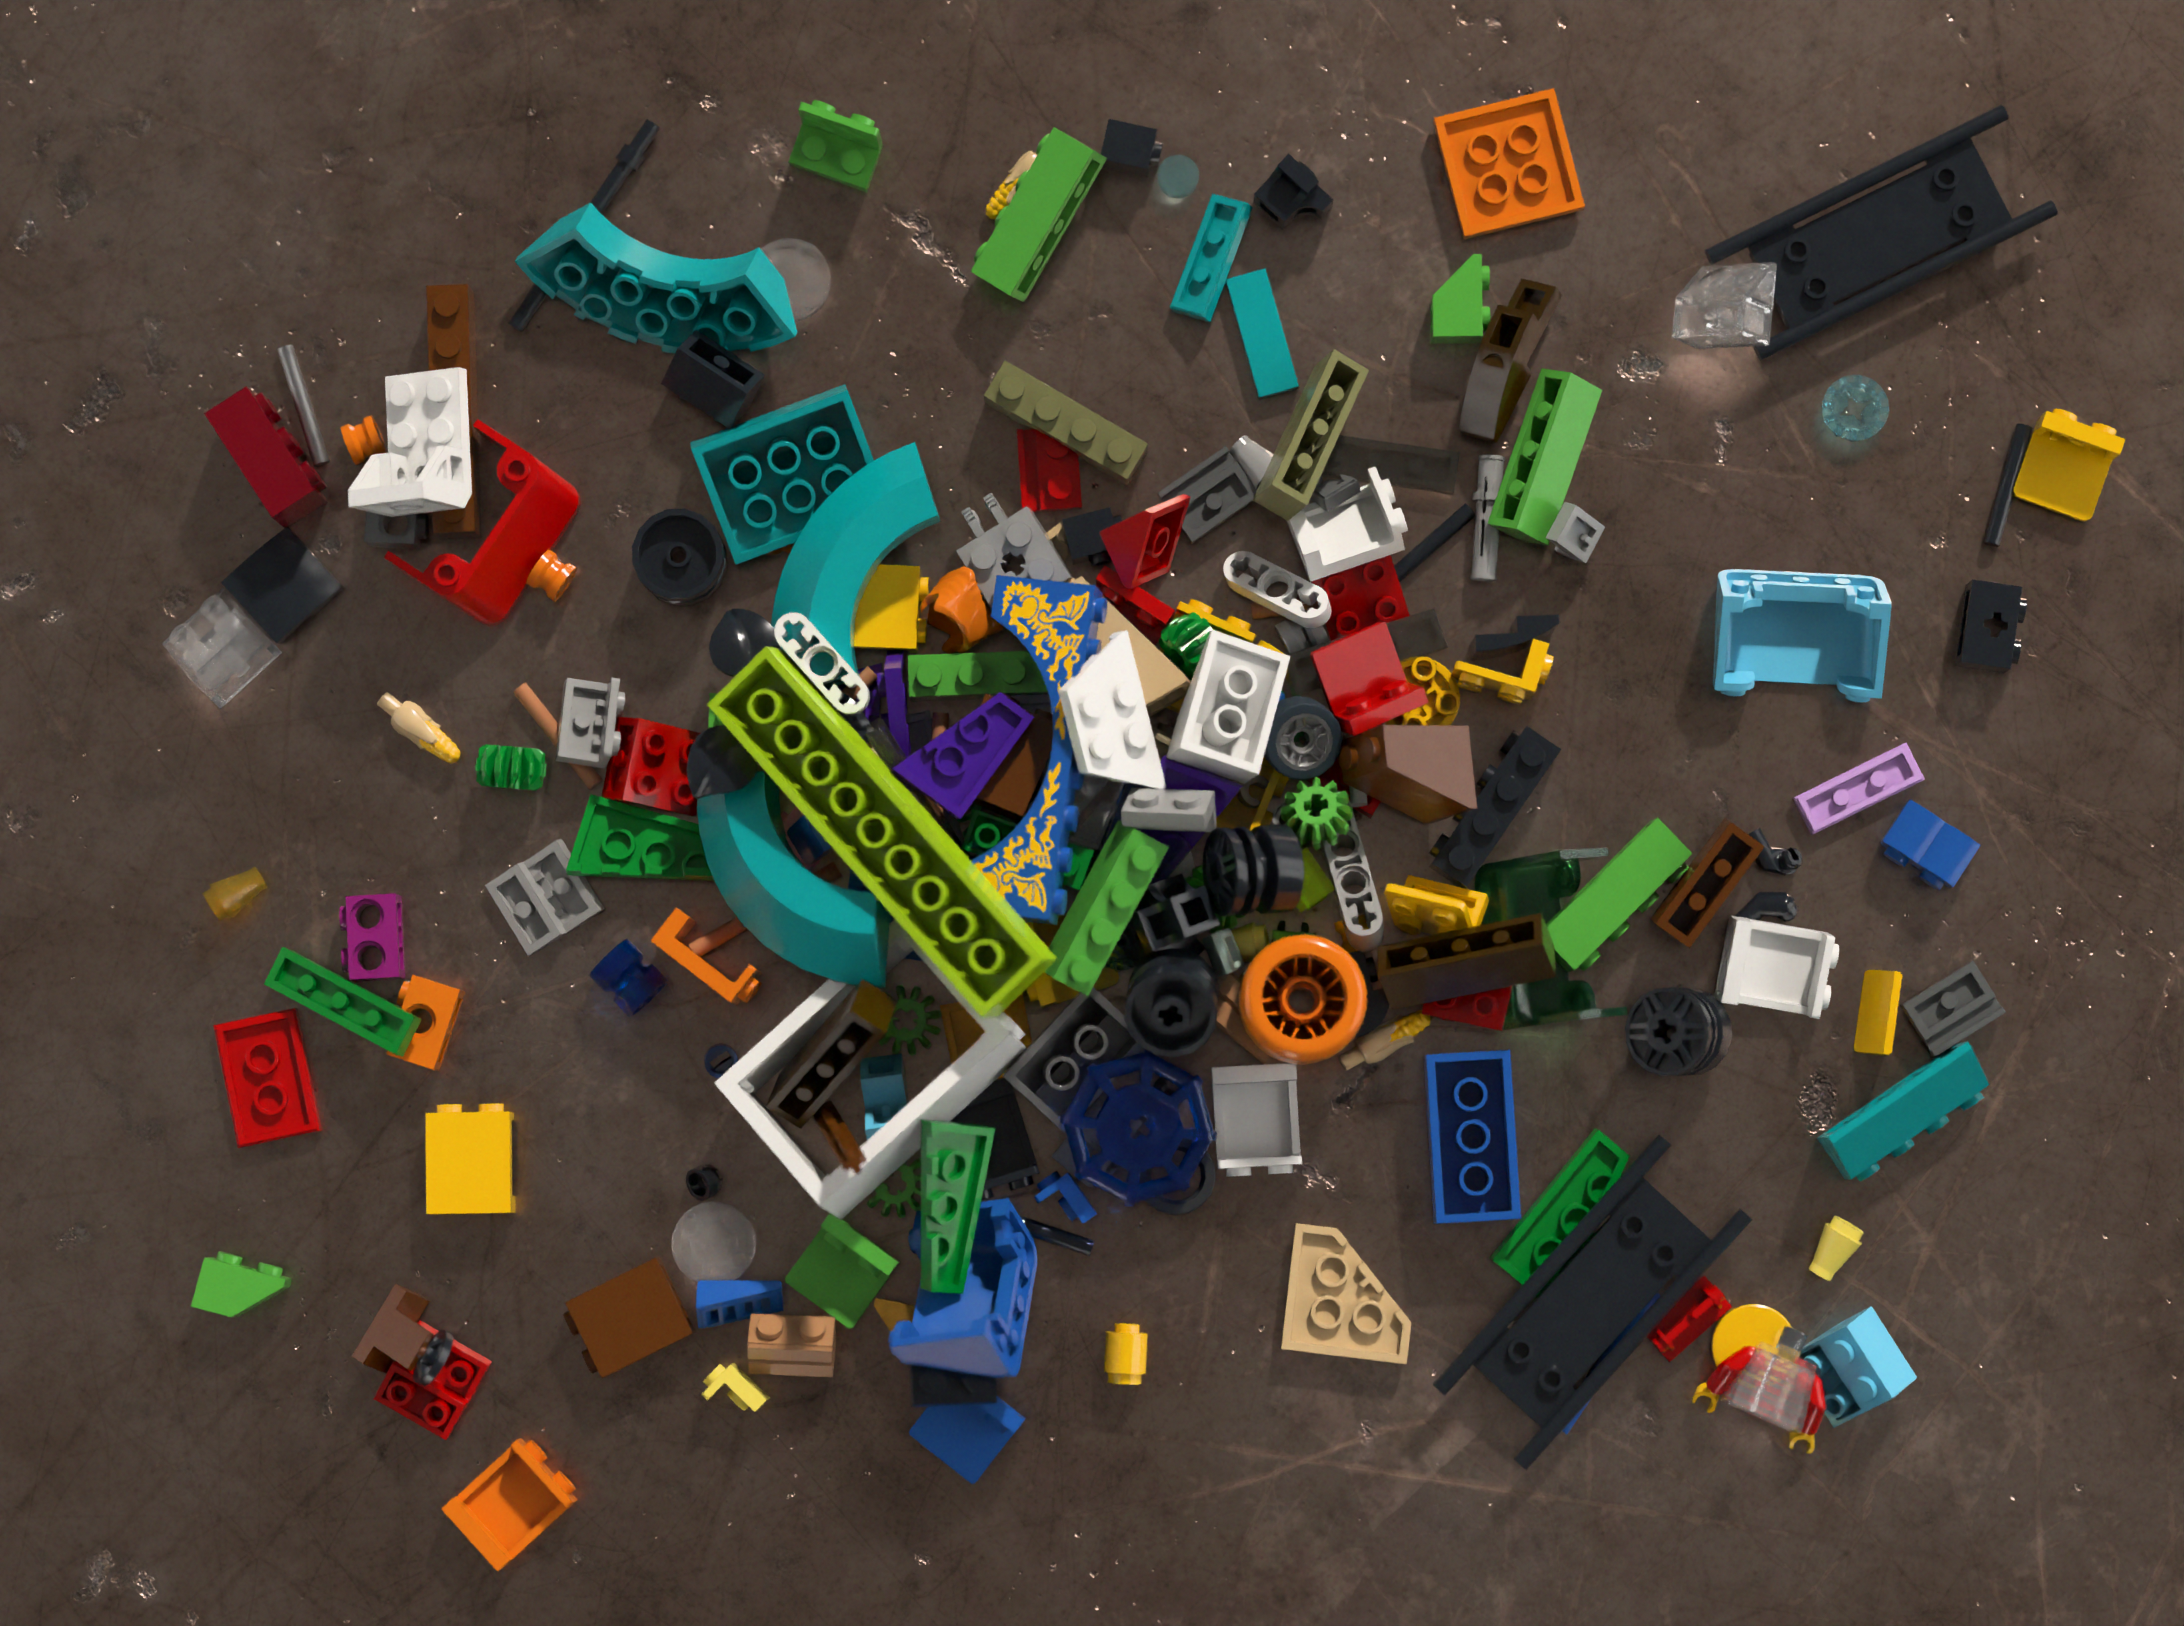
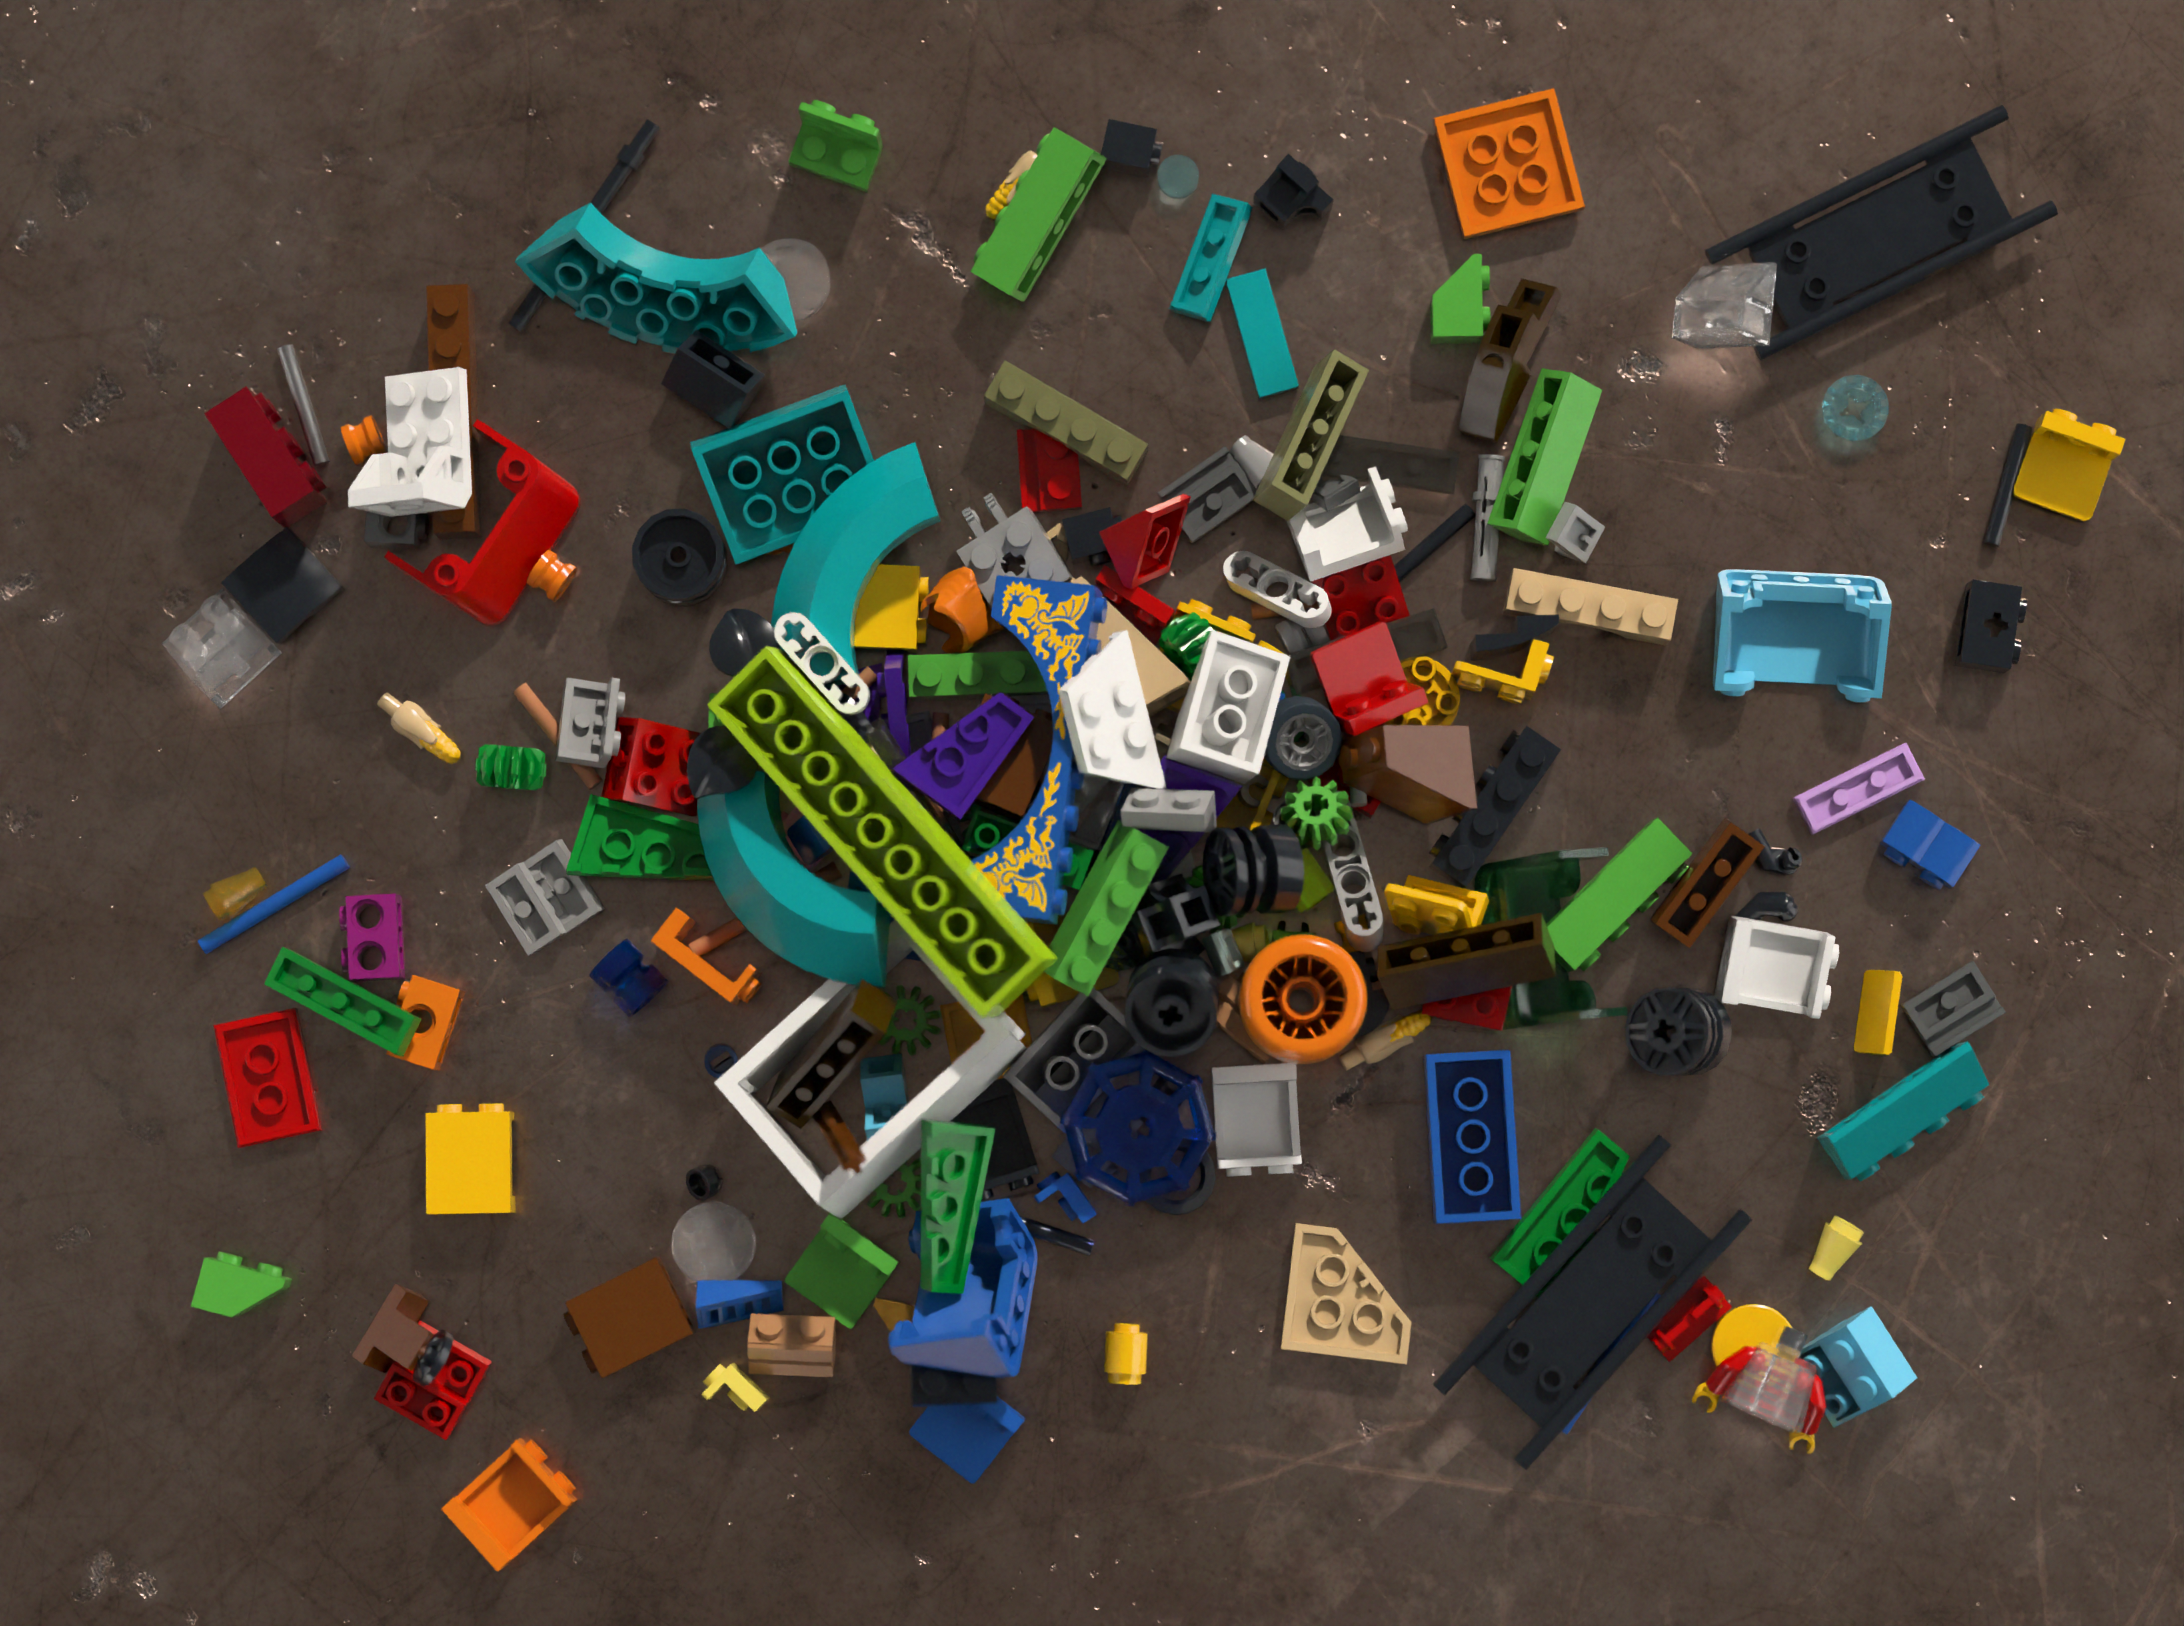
(273, 904): none -> blue bar
(1593, 605): none -> tan arch

